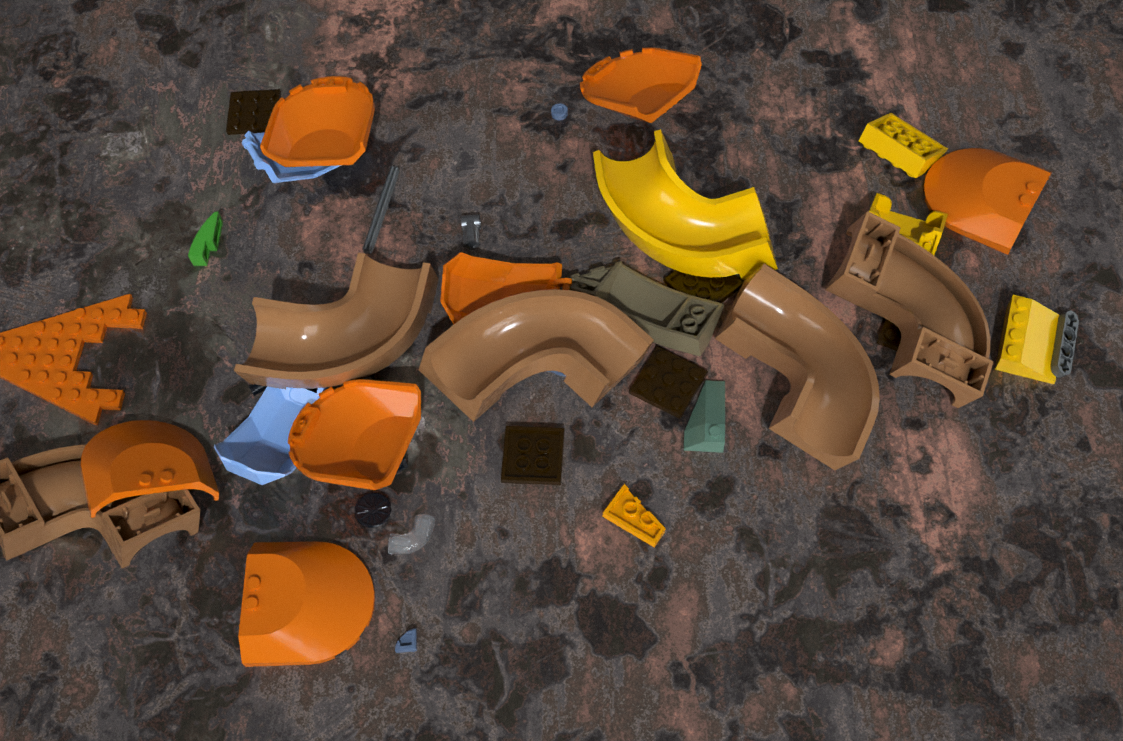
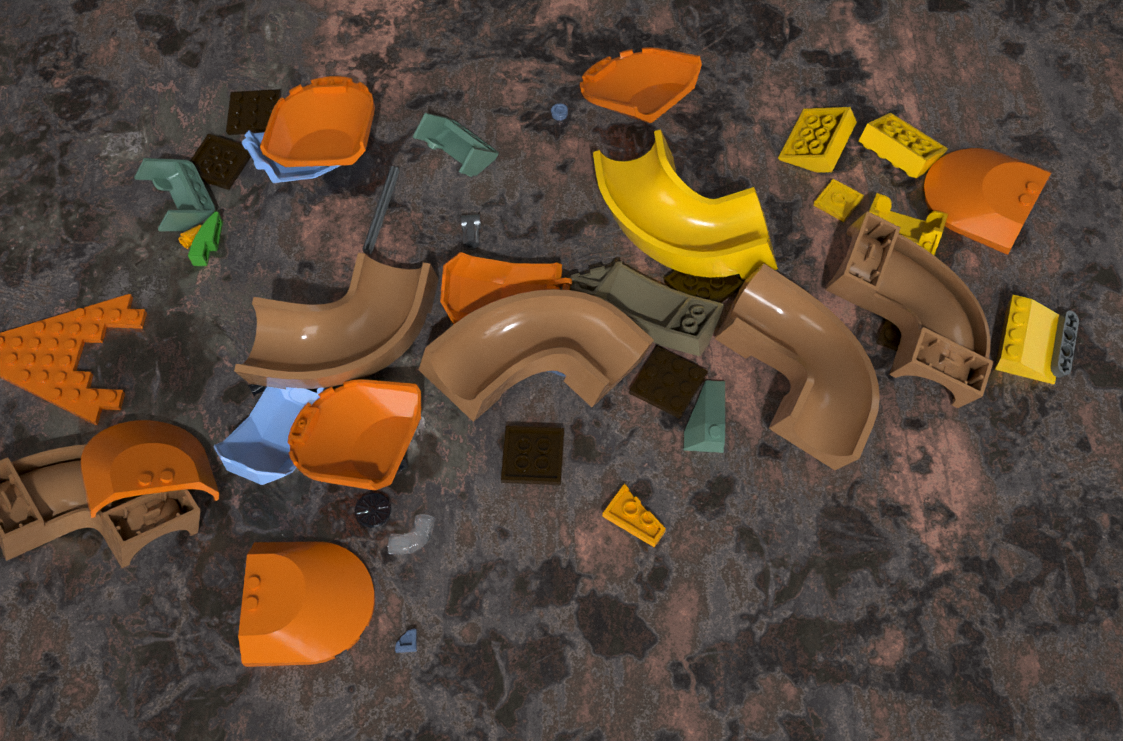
(185, 187): none -> sand green windscreen
(187, 237): none -> light orange cone
(220, 161): none -> dark brown plate
(457, 142): none -> sand green windscreen
(819, 138): none -> yellow slope
(838, 200): none -> yellow tile

